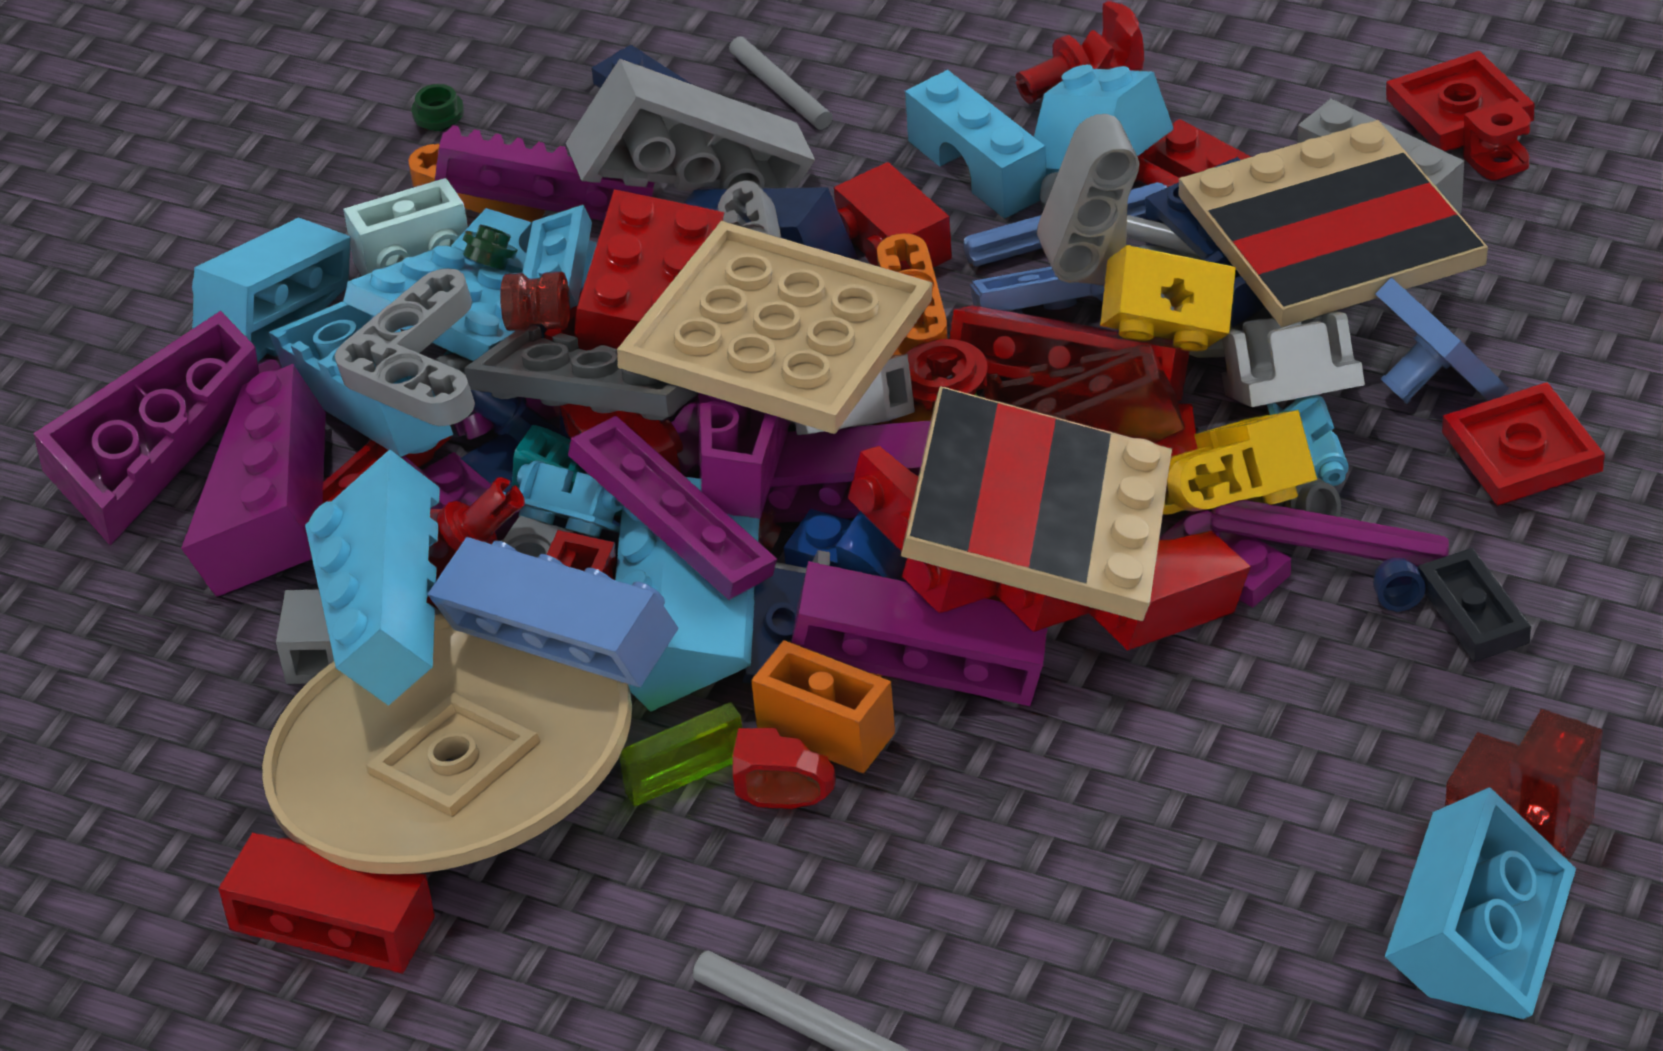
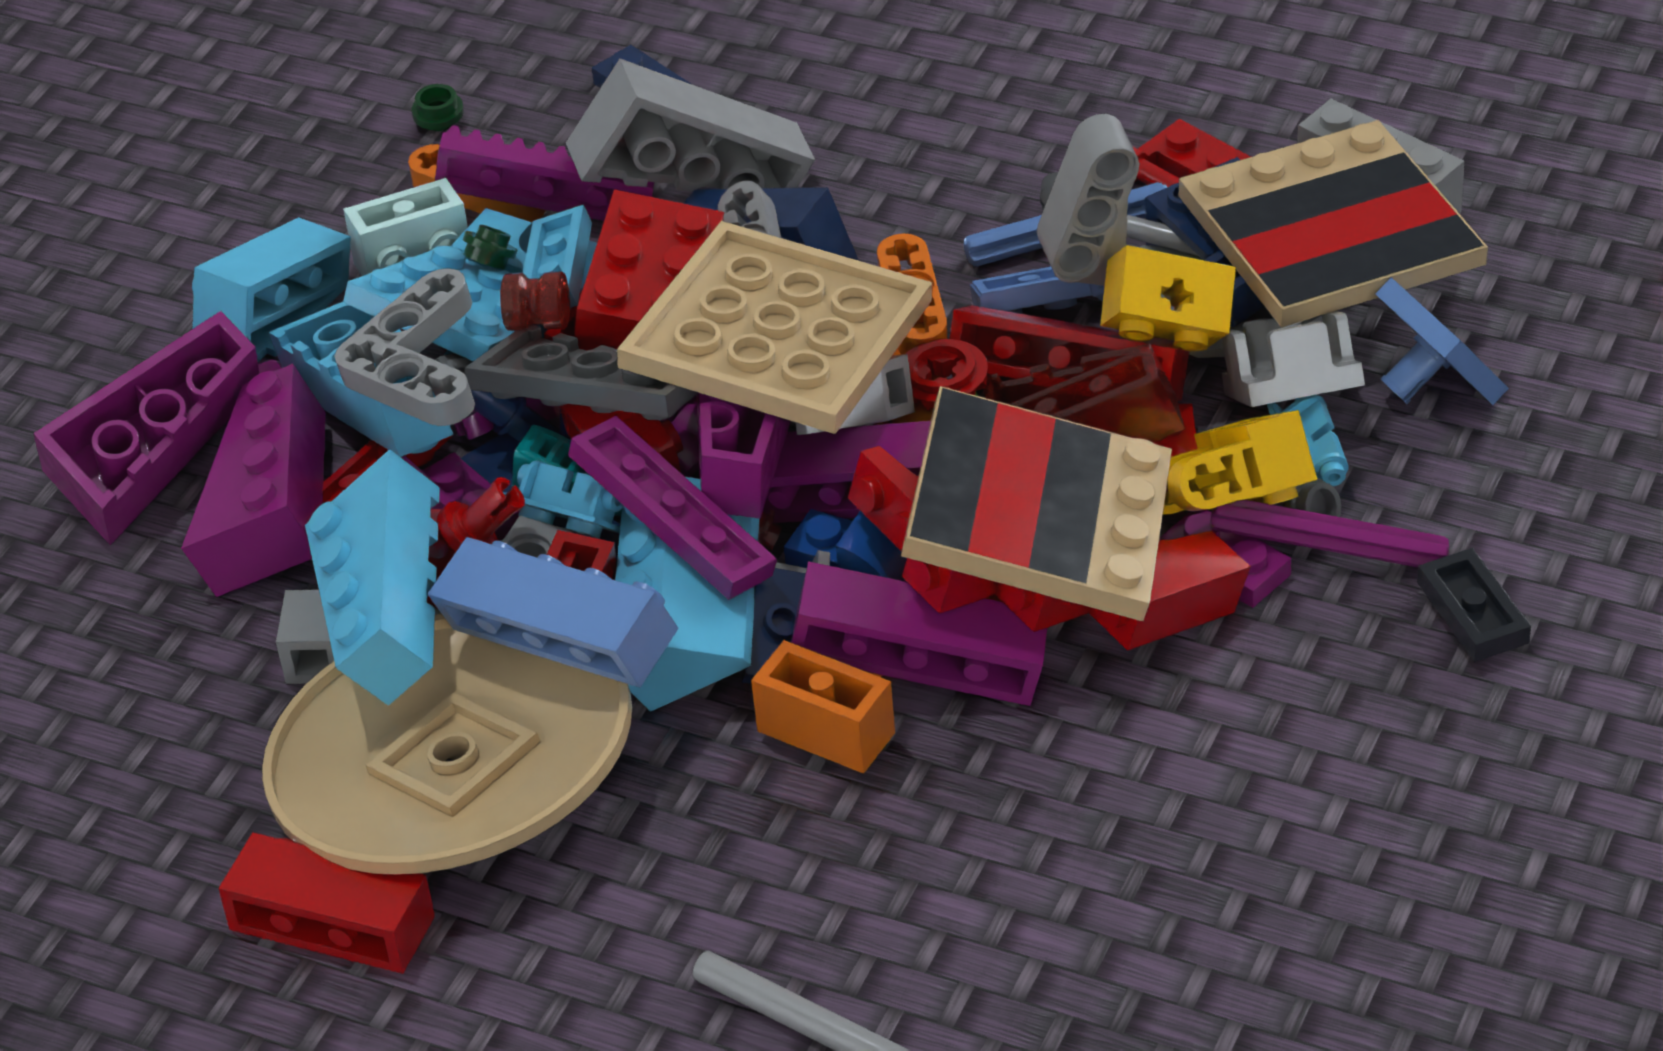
(680, 754): clear neon green tile -> none
(779, 770): red rock -> none
(780, 83): light grey bar -> none
(888, 204): red brick -> none
(955, 121): medium azure arch -> none
(1086, 91): medium azure slope -> none
(1116, 47): red piece -> none
(1398, 584): dark blue hinge -> none
(1470, 106): red plate -> none
(1481, 908): medium azure slope -> none
(1523, 443): red plate -> none
(1544, 779): clear red brick -> none

